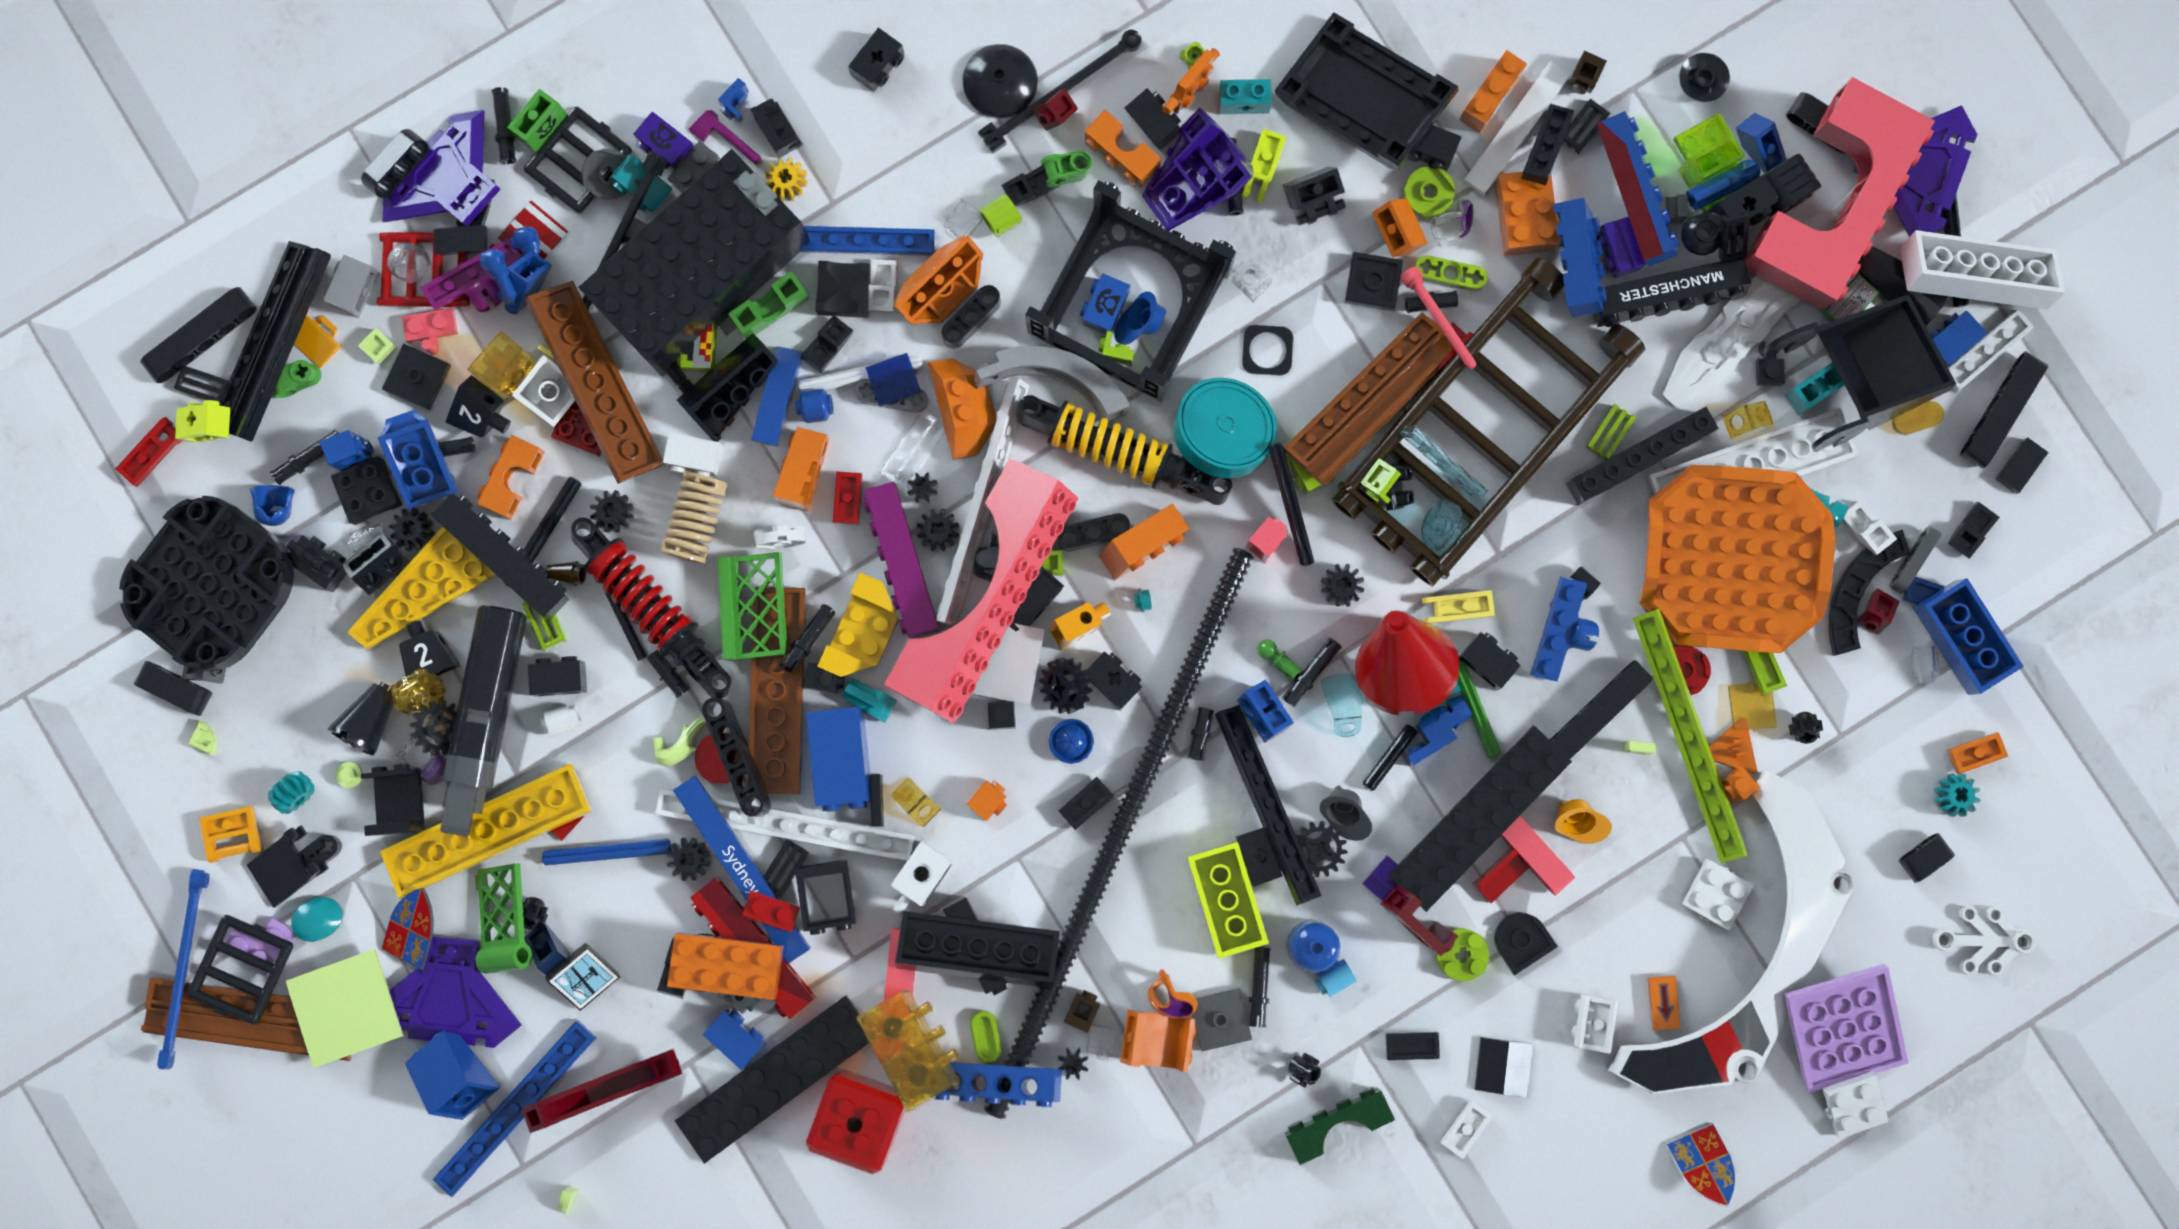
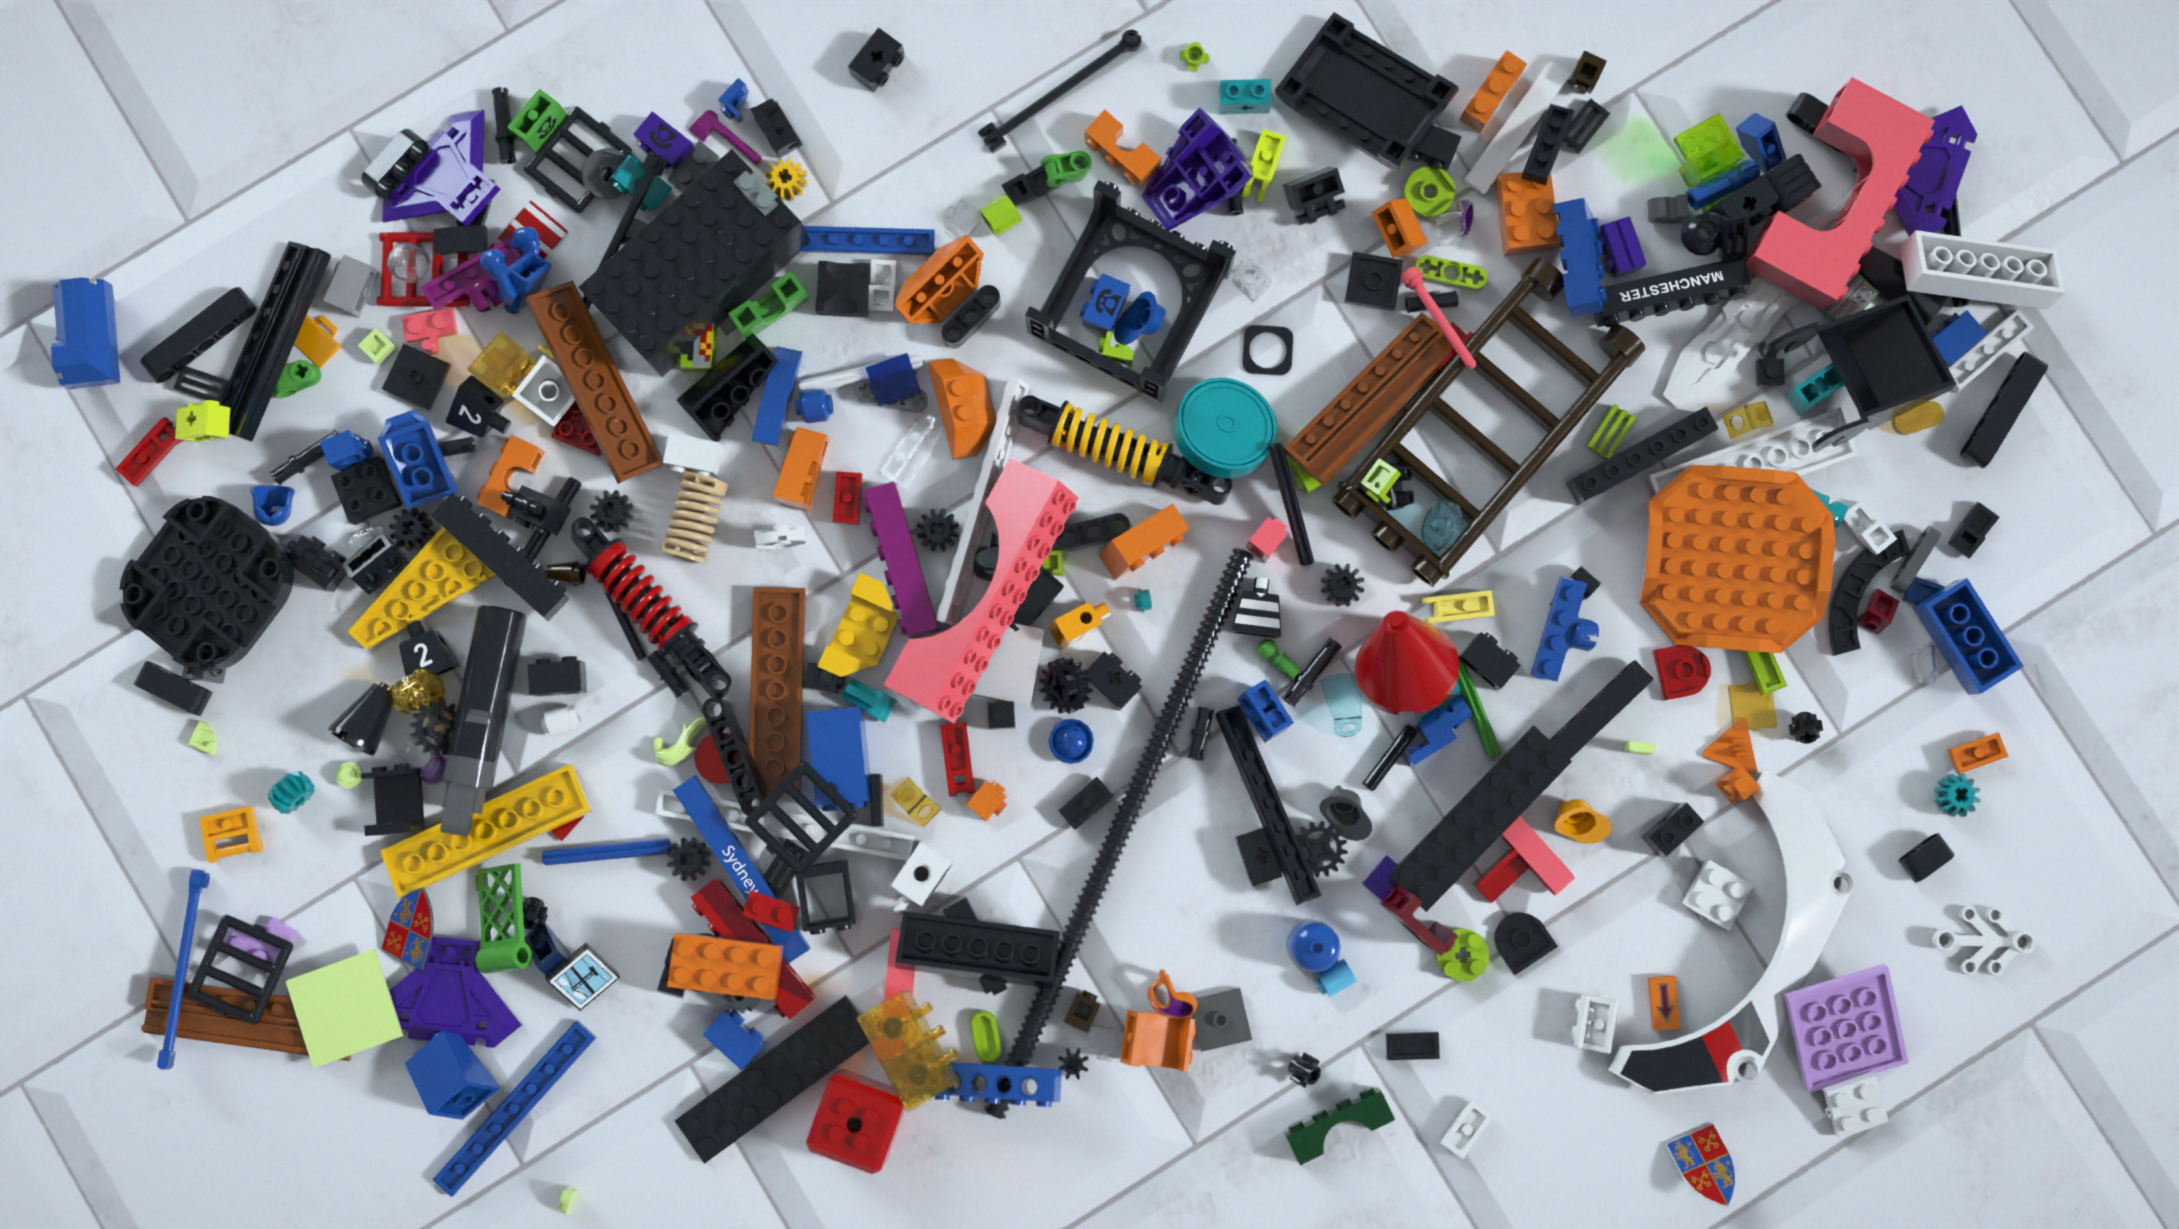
(85, 334): none -> blue brick
(282, 869): black flag -> none
(316, 919): teal hat -> none
(317, 845): black beam -> none
(536, 509): none -> black brick
(553, 641): lime tile -> none
(601, 1090): dark red arch -> none
(679, 378): black axle -> none
(731, 606): bright green fence -> none
(787, 786): none -> black bar
(802, 646): black pin -> none
(827, 344): black slope -> none
(919, 480): black gear -> none
(957, 758): none -> red plate
(1004, 95): black dish -> none
(1055, 109): dark red bracket -> none
(1061, 366): light grey arch -> none
(1148, 114): black brick -> none
(1193, 80): orange plate -> none
(1227, 900): neon yellow brick -> none
(1258, 612): none -> torso
(1259, 987): black pin -> none
(1443, 461): clear light blue tile -> none
(1503, 1067): black slope -> none
(1637, 188): brick -> none
(1672, 829): none -> black brick
(1690, 736): lime plate -> none
(1709, 67): black dish -> none
(2022, 465): black tile -> none

